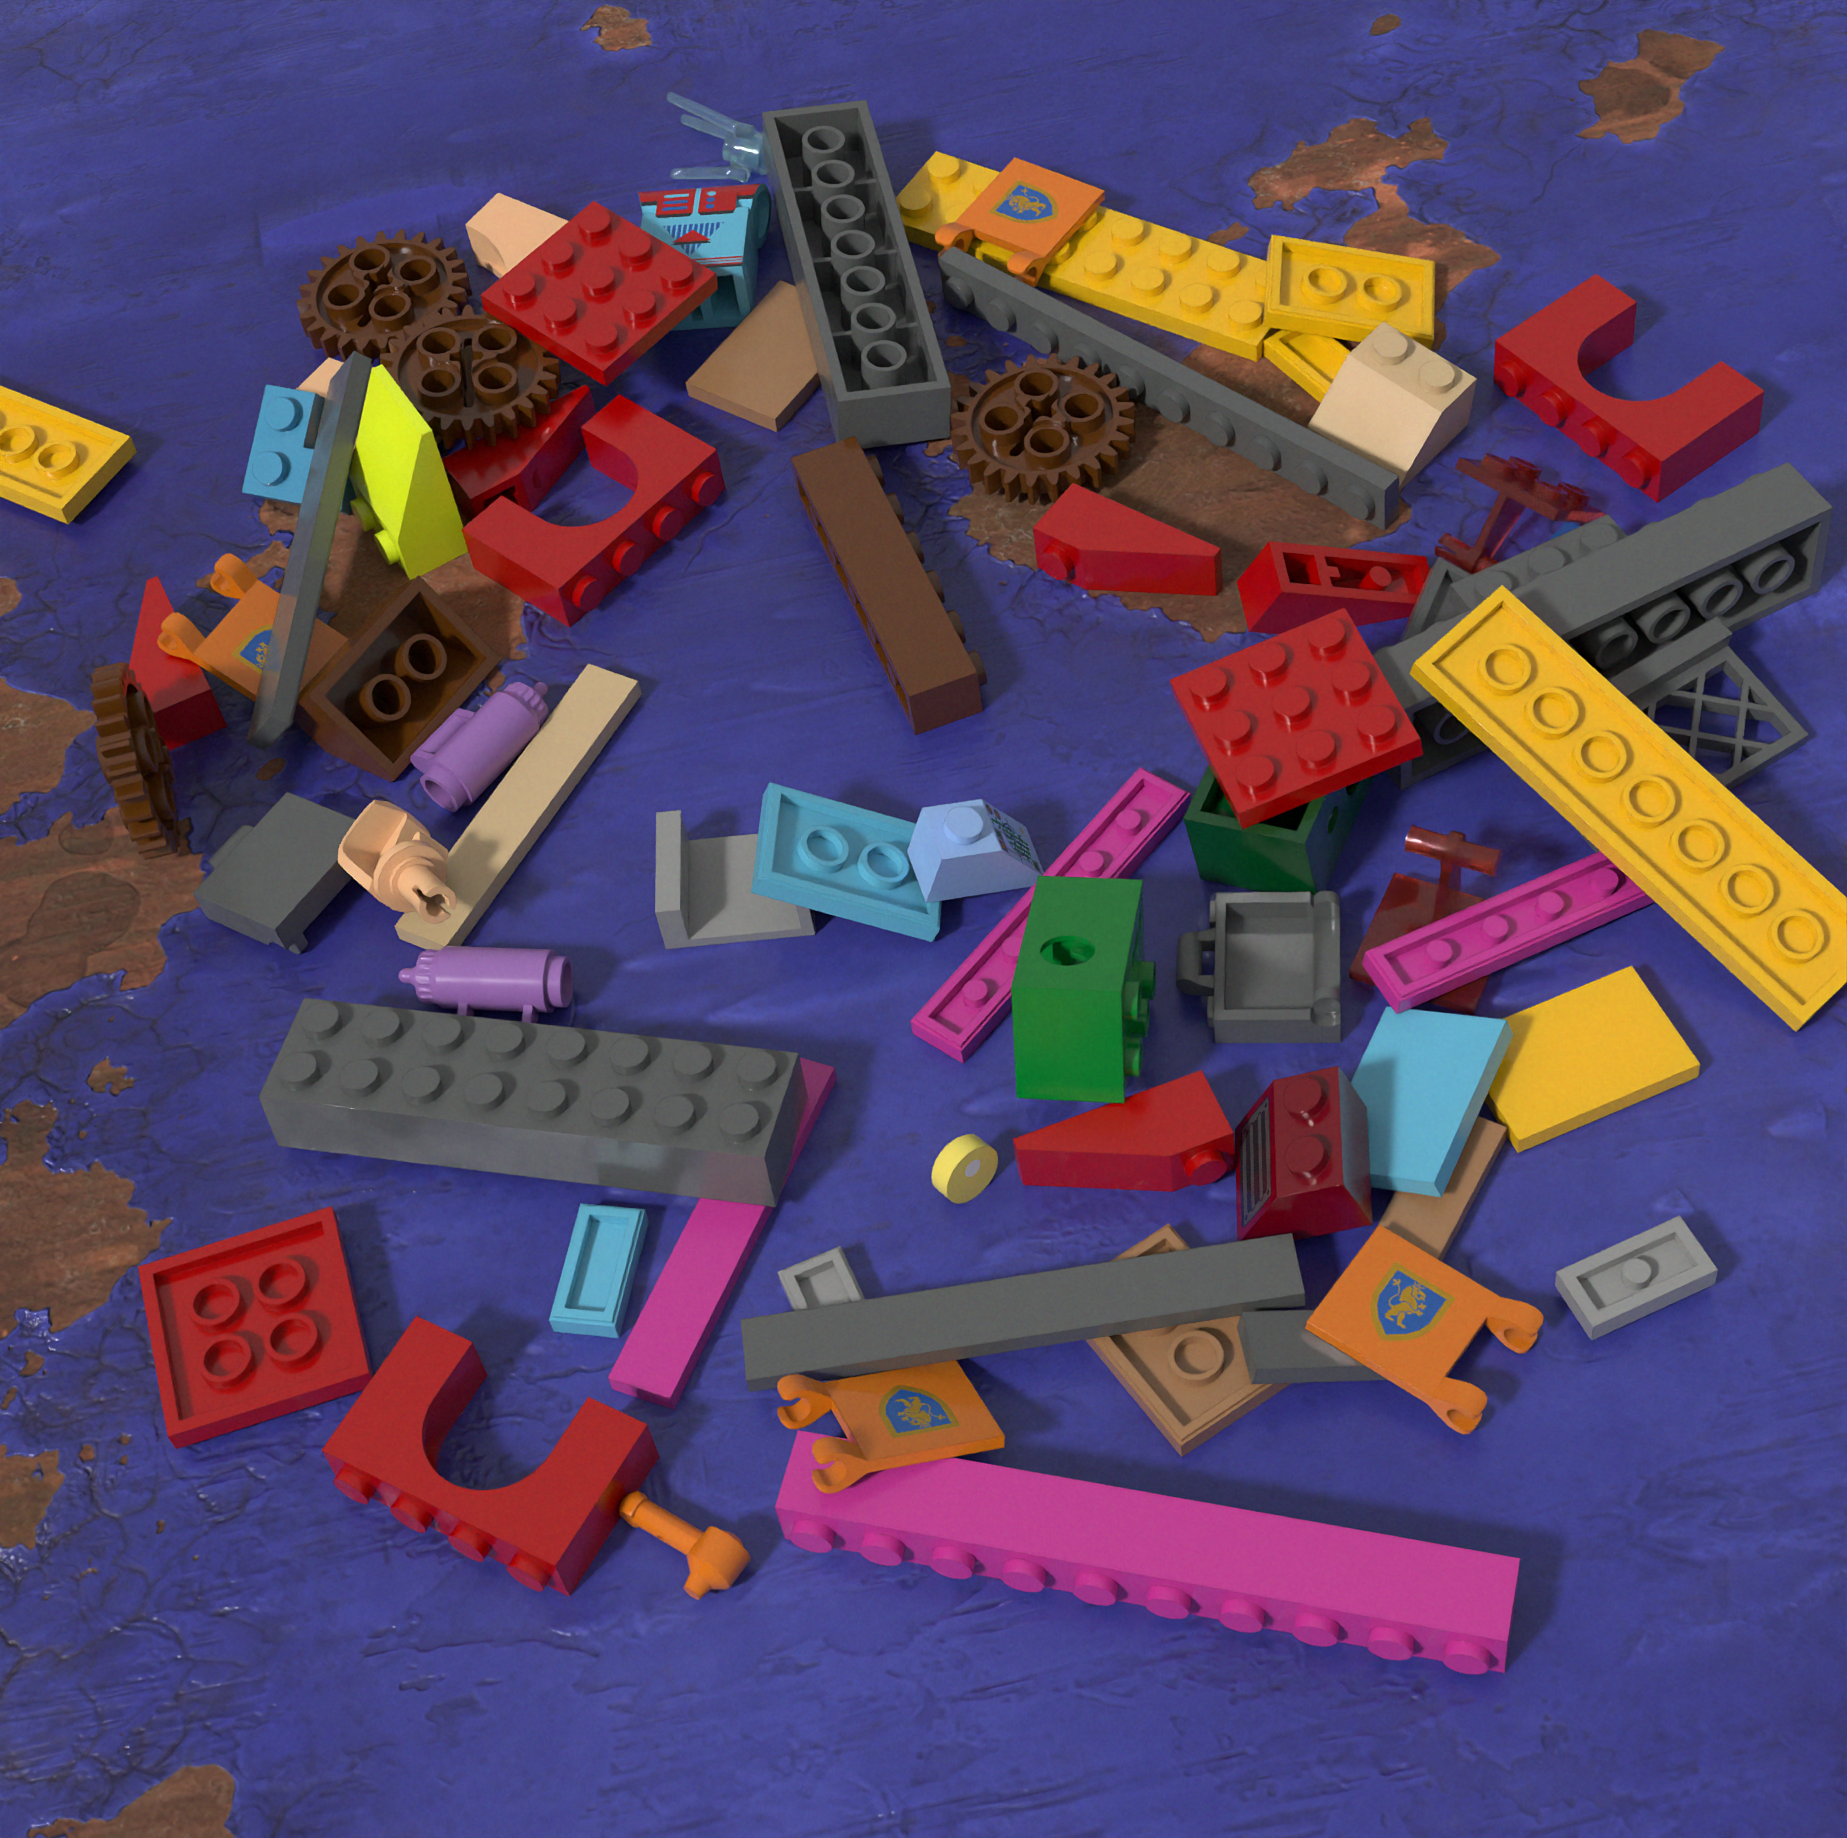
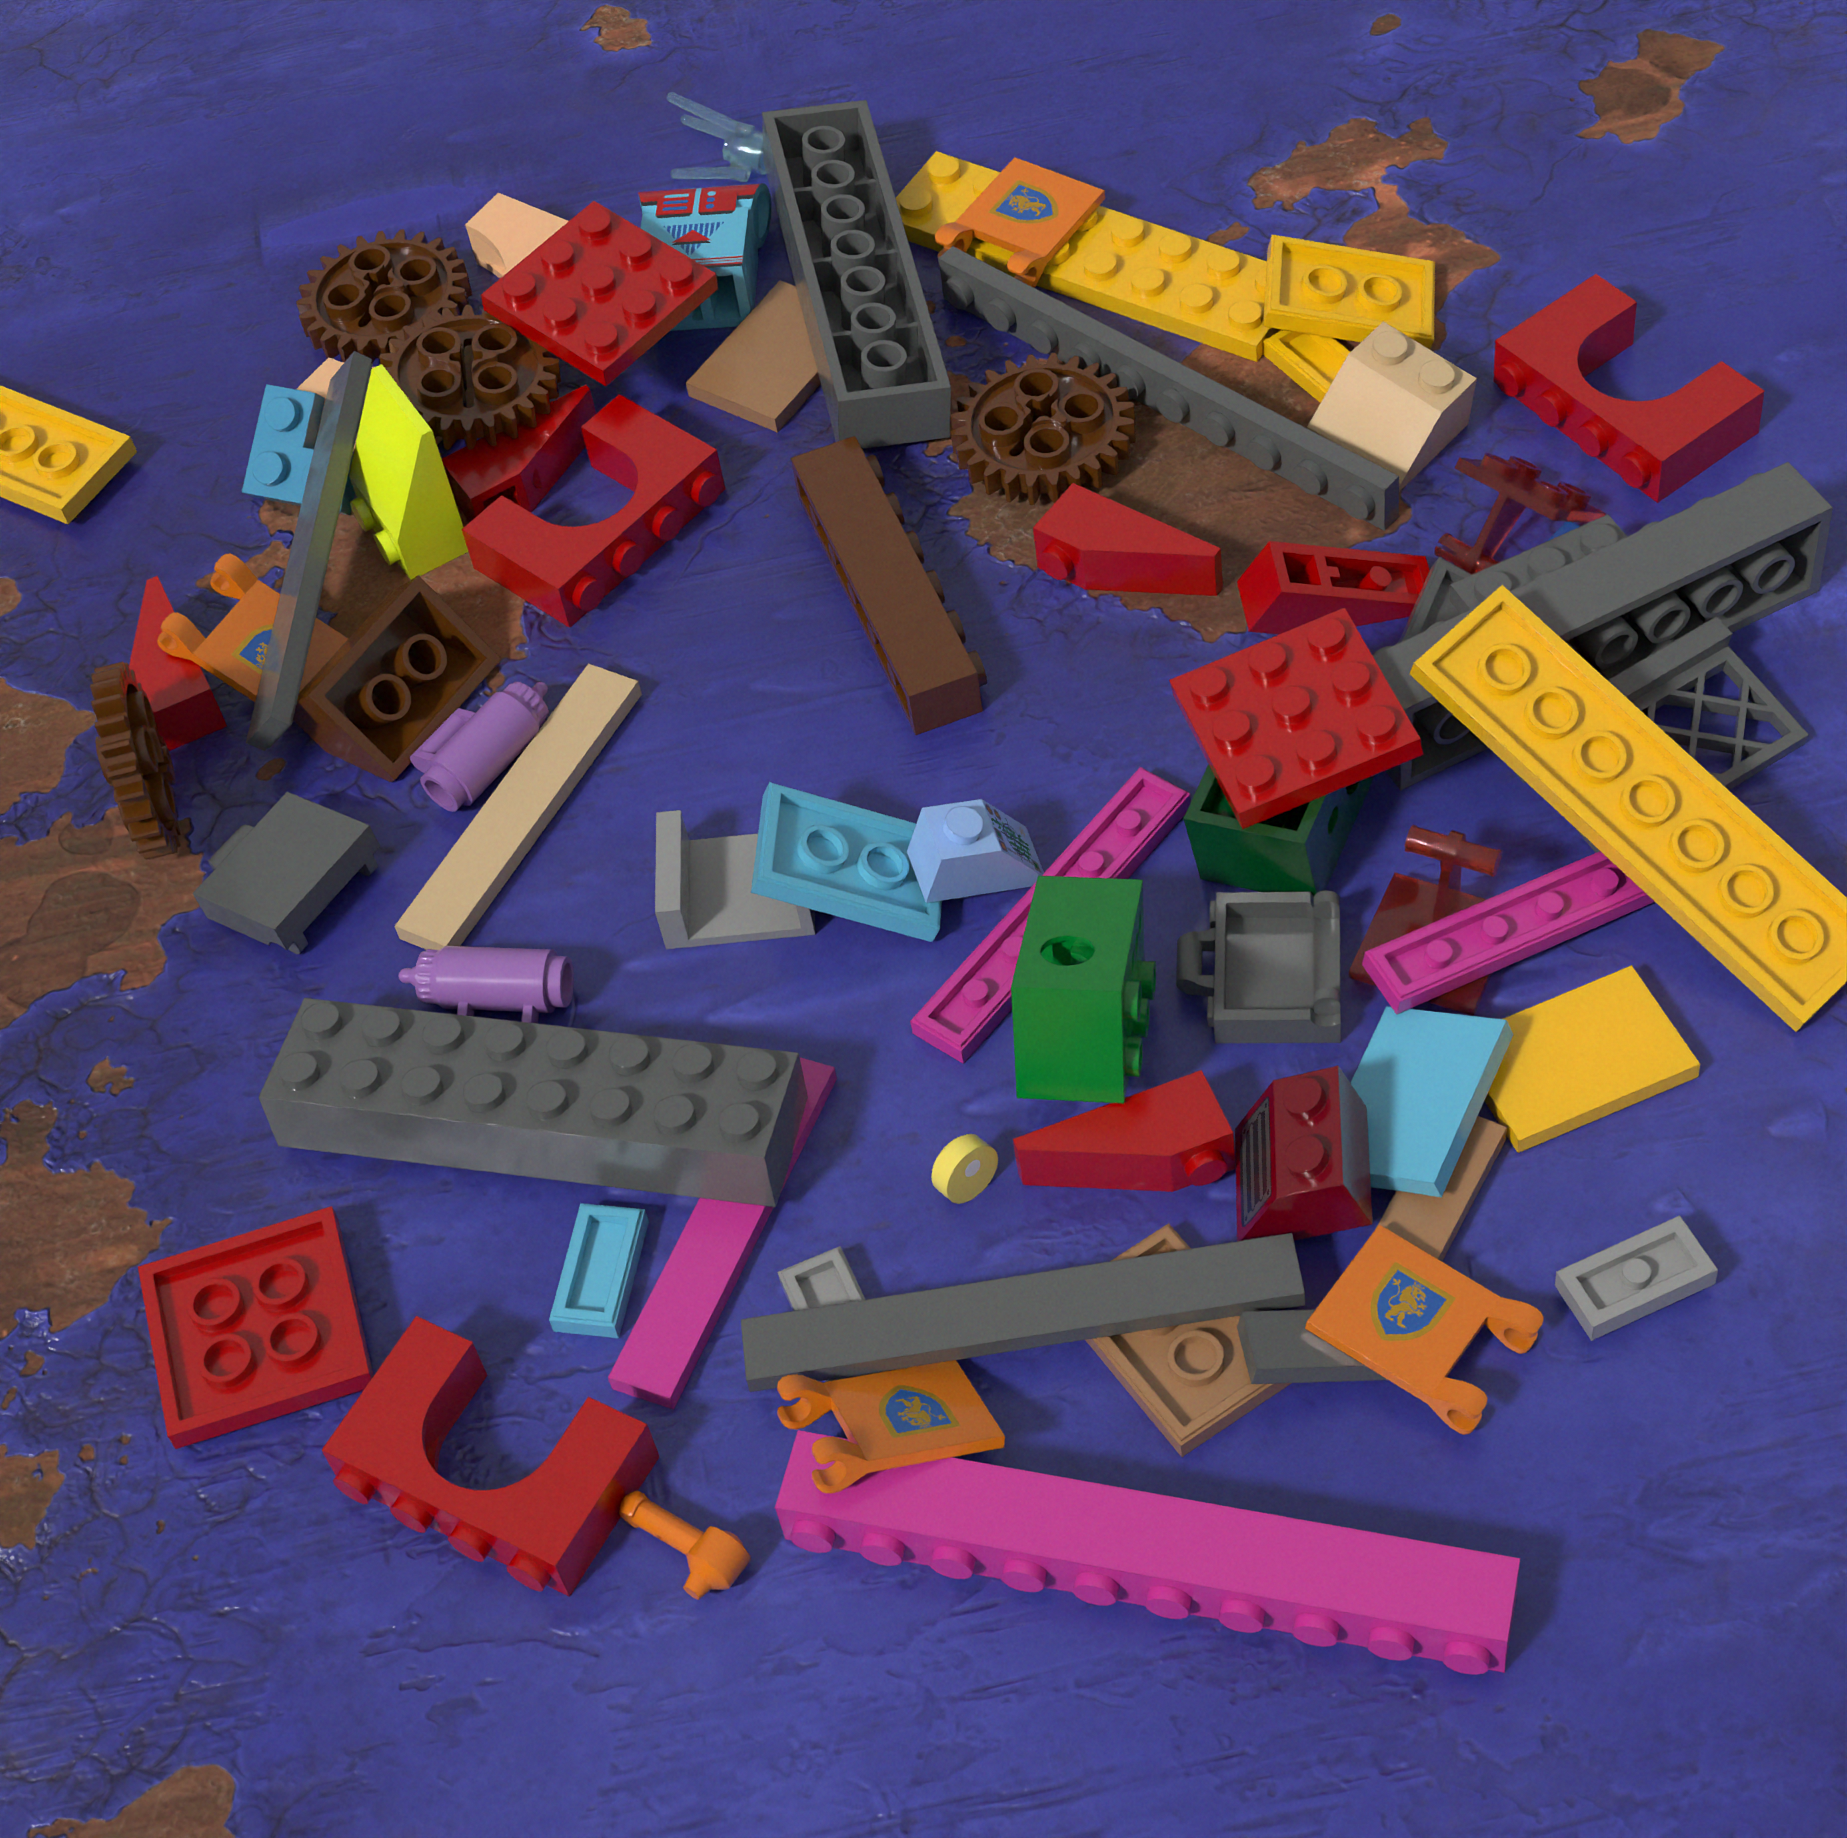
(398, 861): light nougat piece -> none

